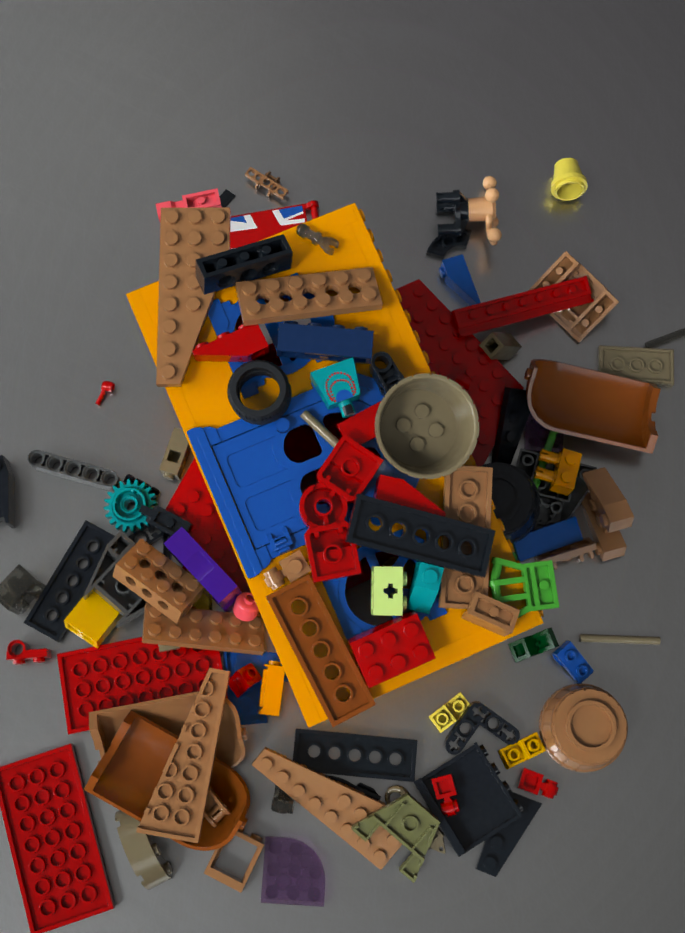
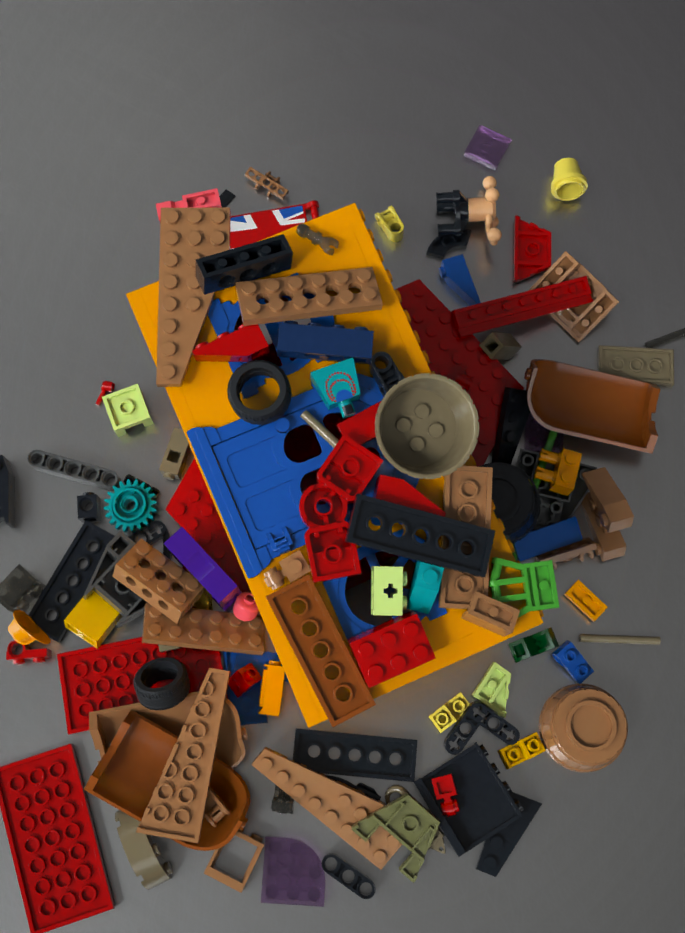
(25, 629): none -> light orange piece
(90, 515): none -> black brick
(127, 409): none -> yellowish green panel
(164, 520): black hinge -> none
(166, 696): none -> black tyre
(353, 885): none -> black beam
(389, 221): none -> light yellow piece
(487, 147): none -> clear purple tile
(494, 689): none -> yellowish green wing
(531, 249): none -> red wing
(532, 782): red plate -> none
(585, 600): none -> light orange plate

